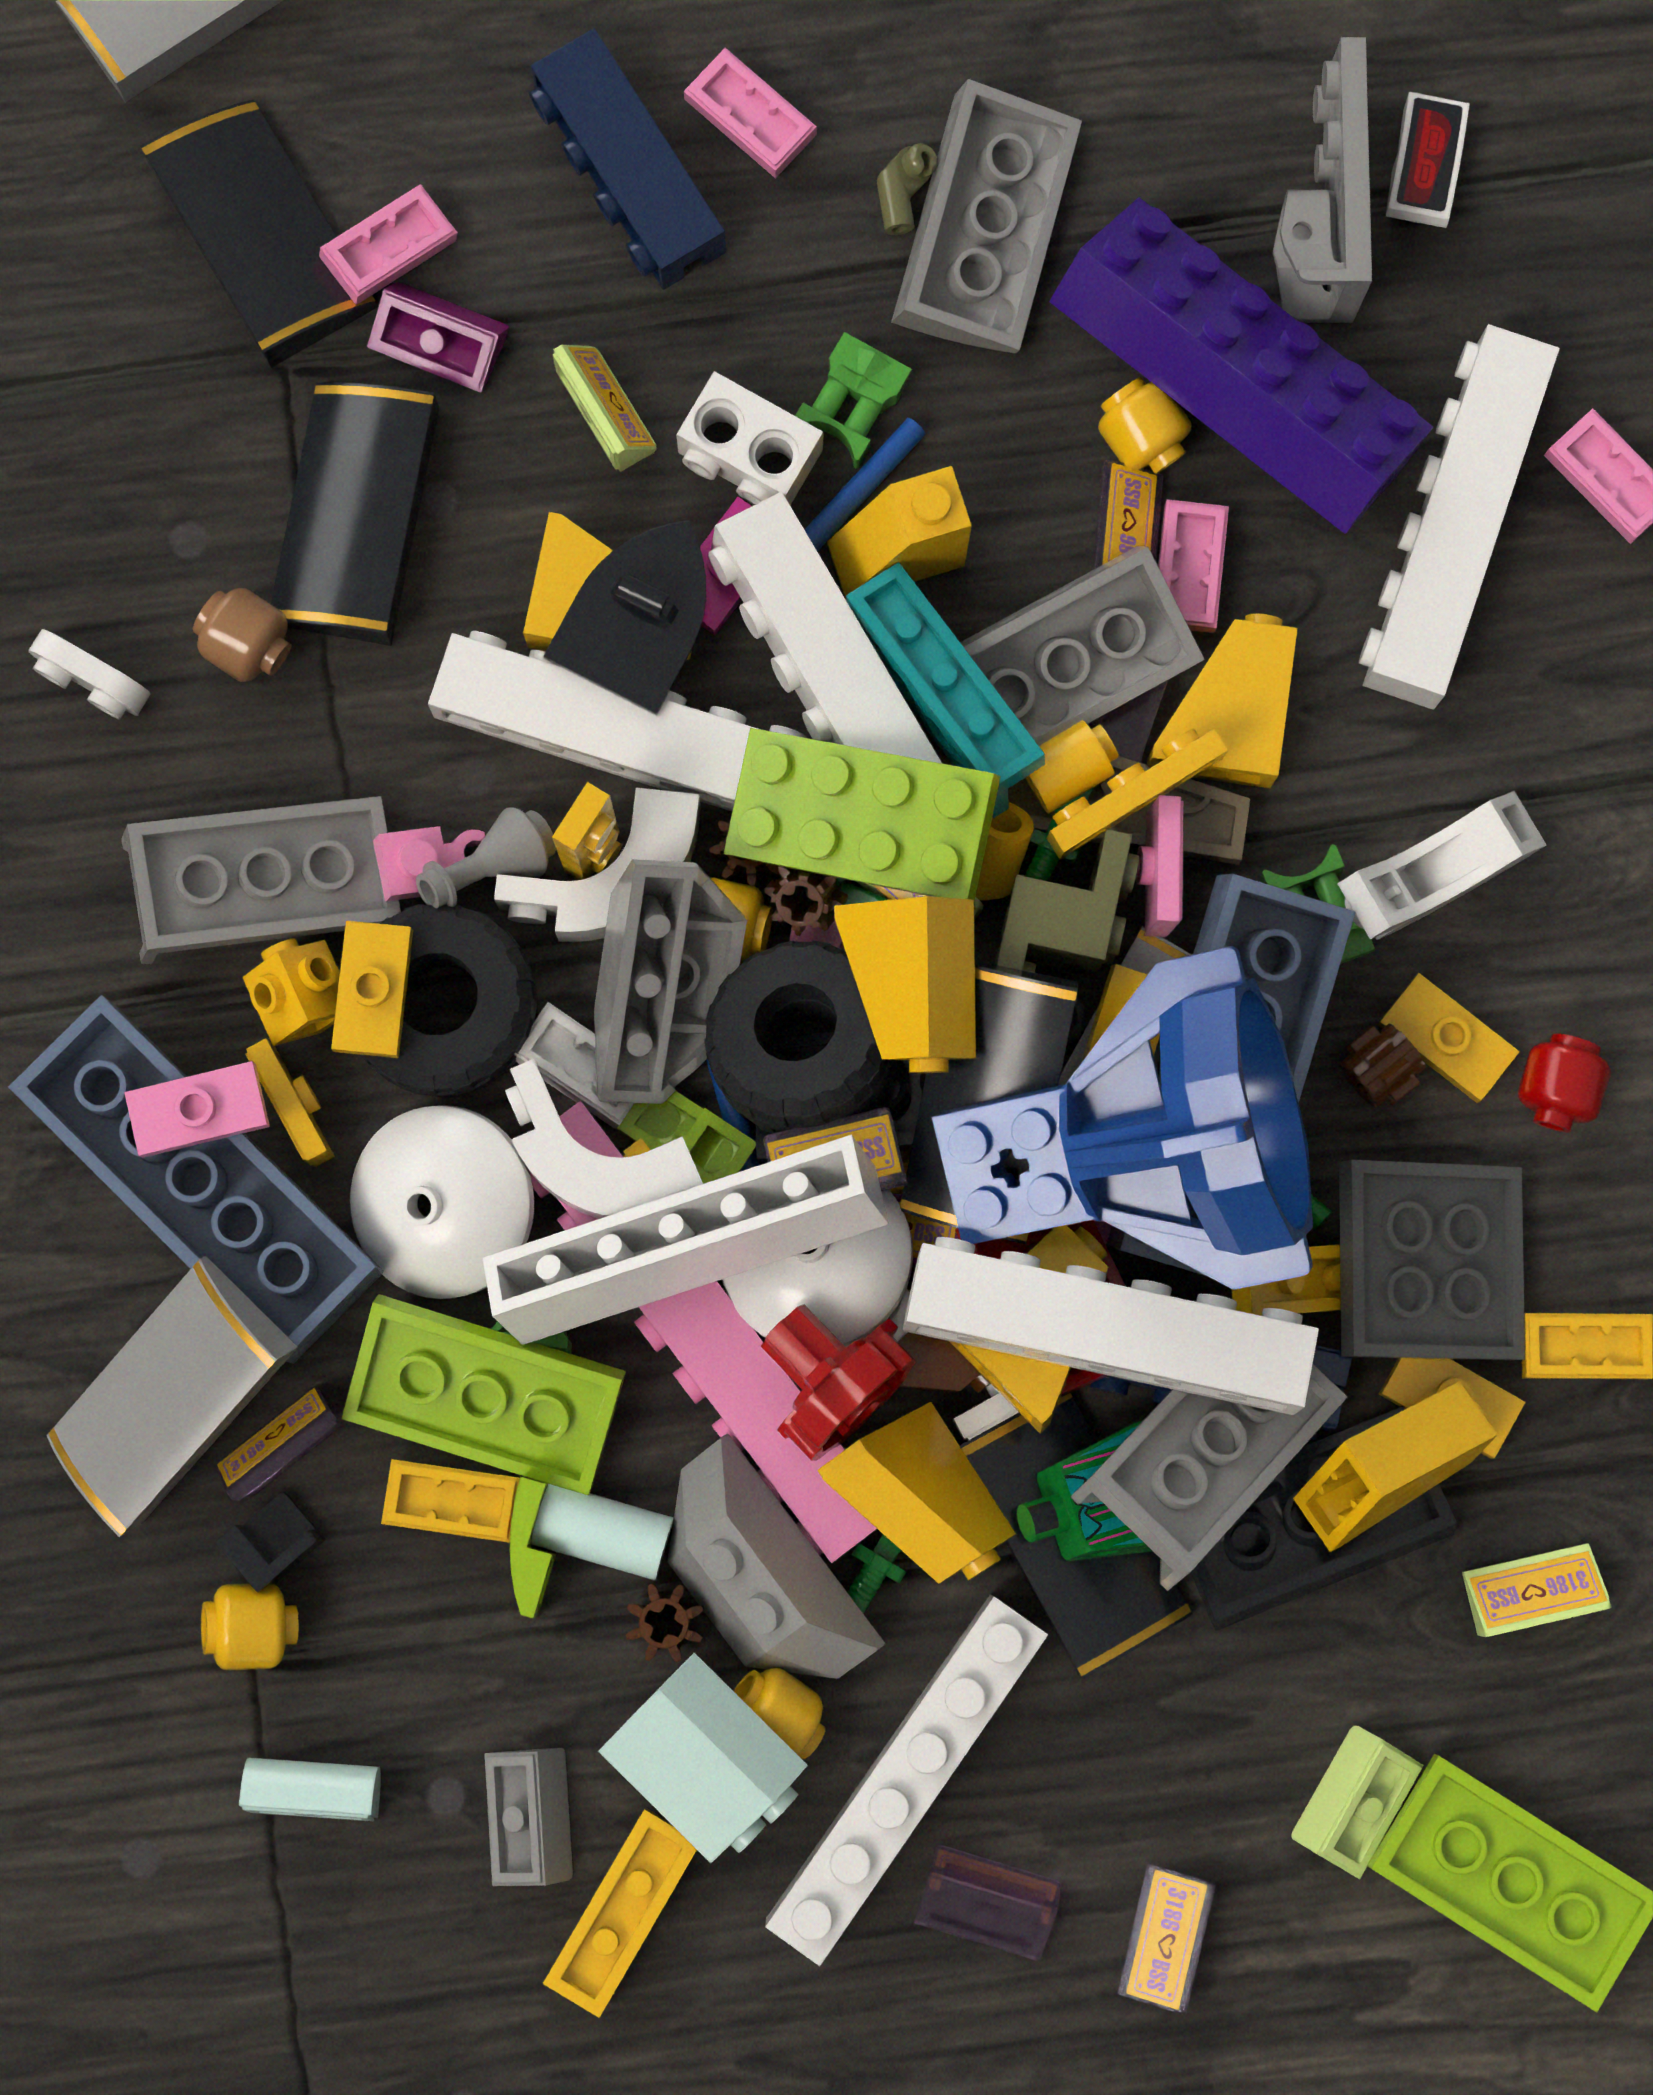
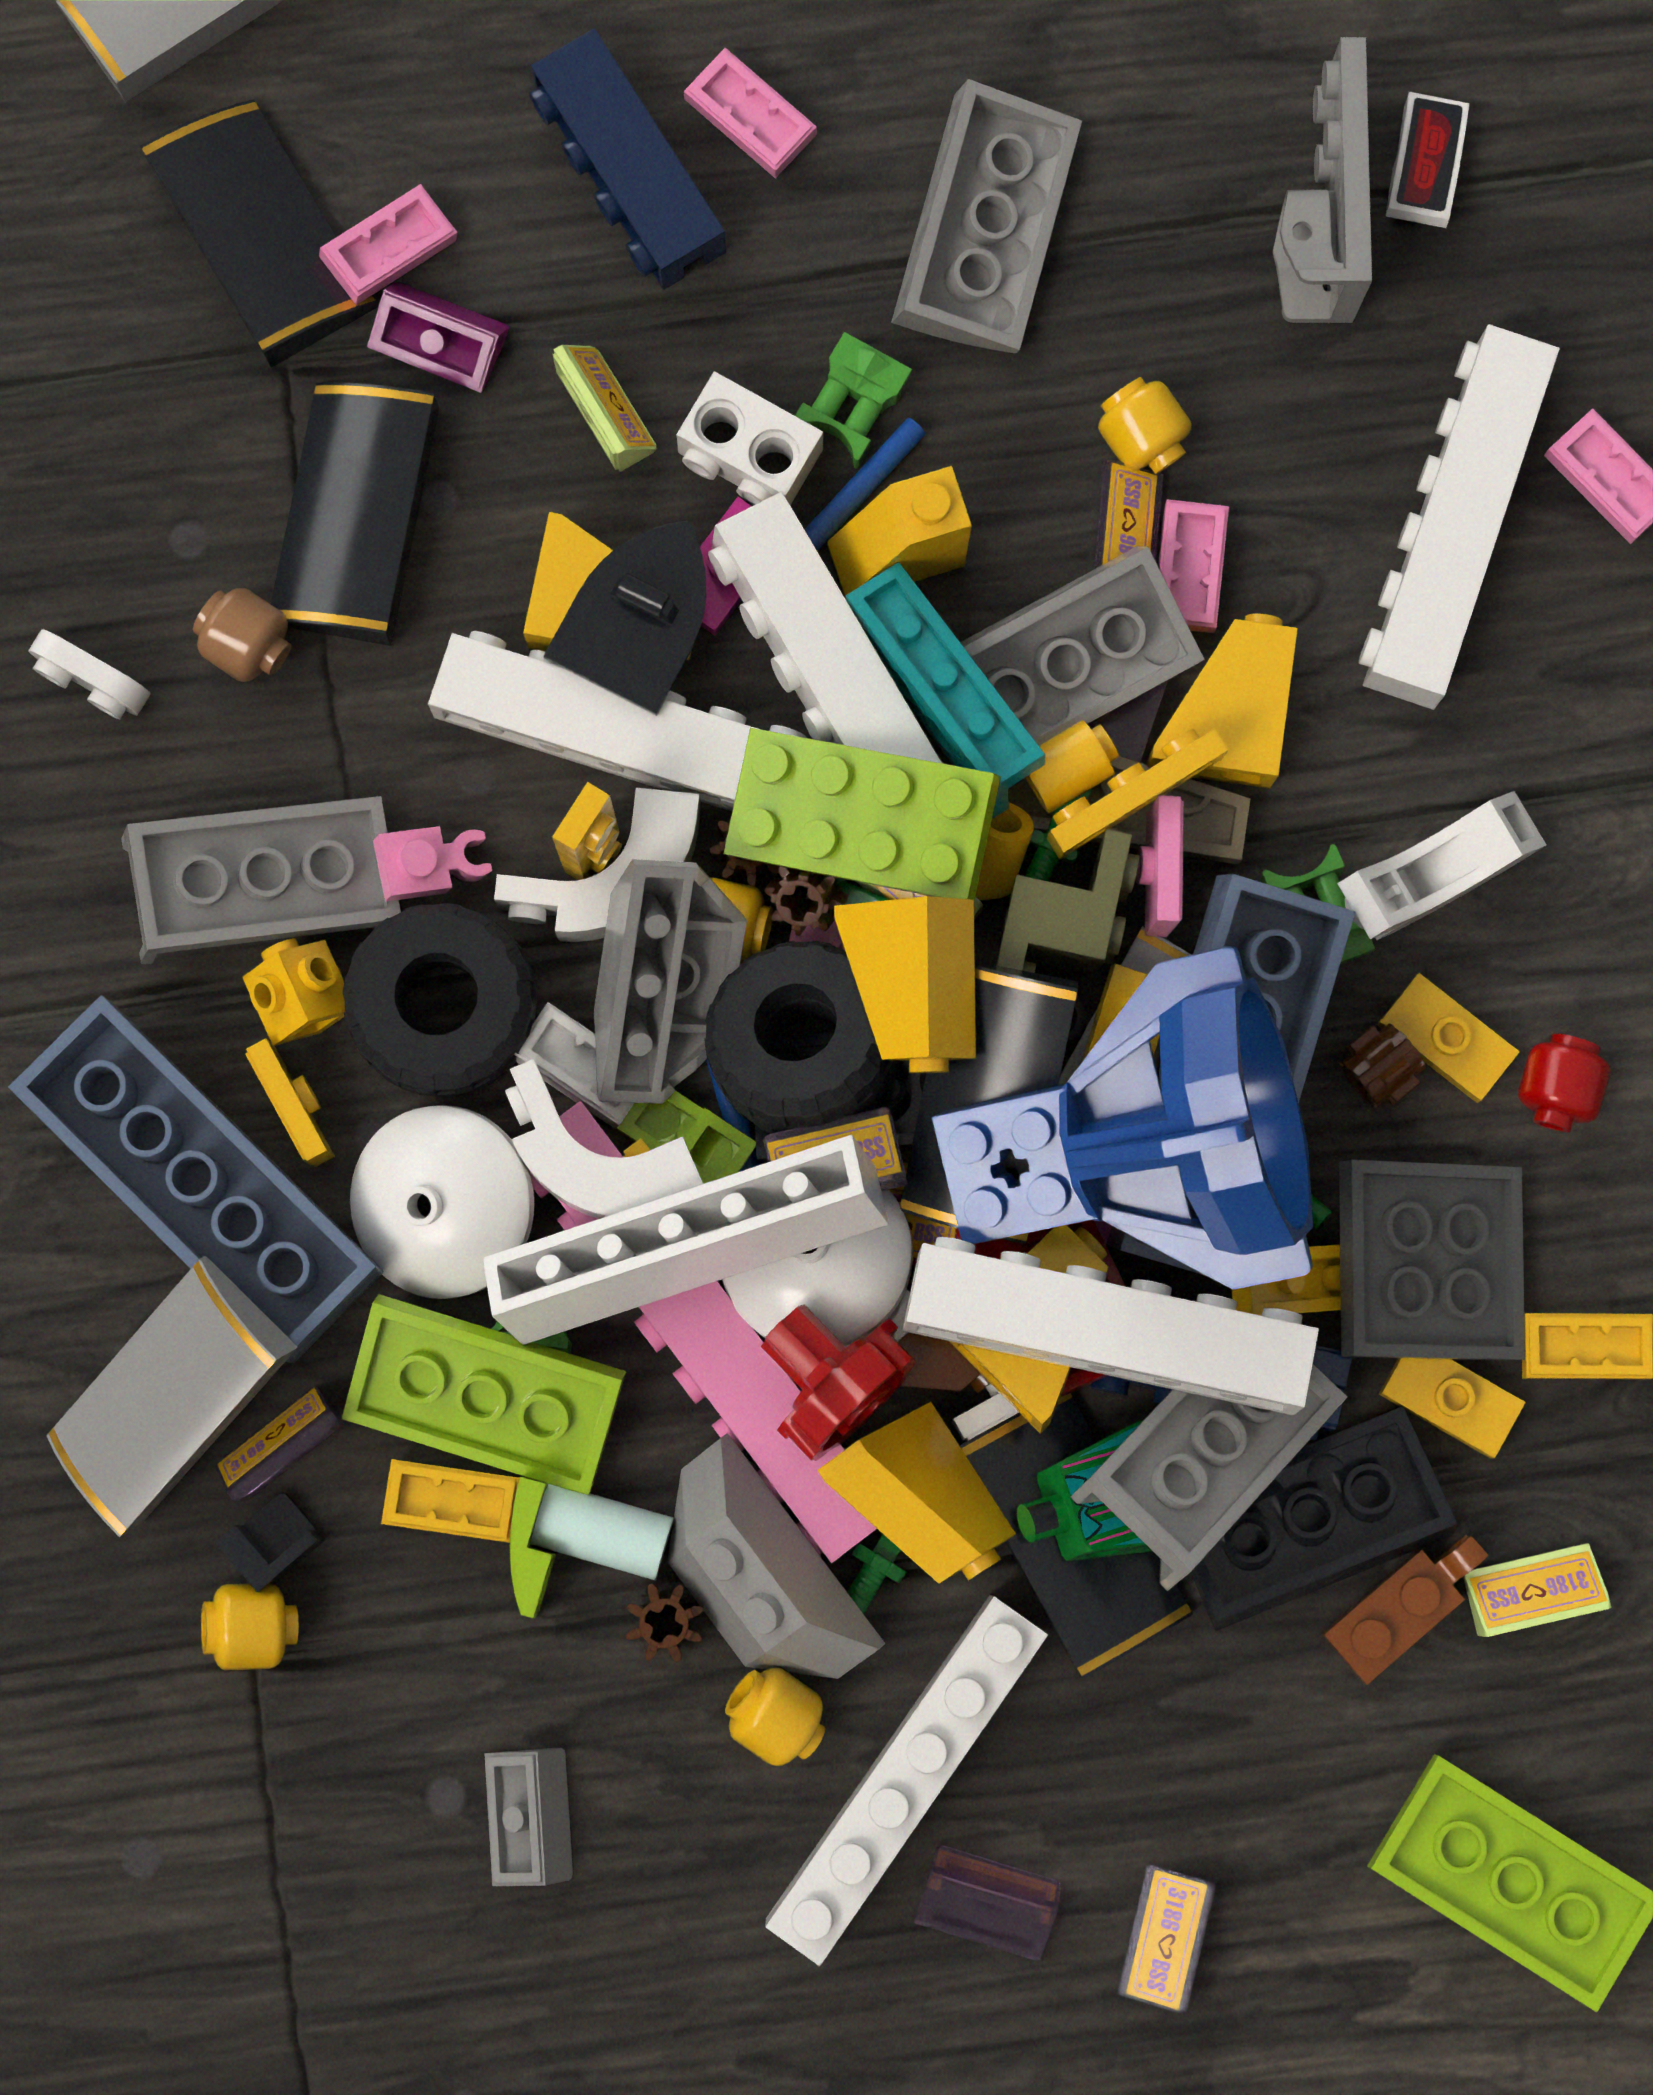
(197, 1109): bright pink plate -> none
(310, 1789): light aqua brick -> none
(372, 989): yellow plate -> none
(513, 846): light grey piece -> none
(621, 1913): yellow plate -> none
(705, 1760): light aqua brick -> none
(900, 182): olive arm -> none
(1240, 363): dark purple brick -> none
(1356, 1801): yellowish green slope -> none
(1394, 1464): yellow slope -> none
(1402, 1608): none -> dark orange plate

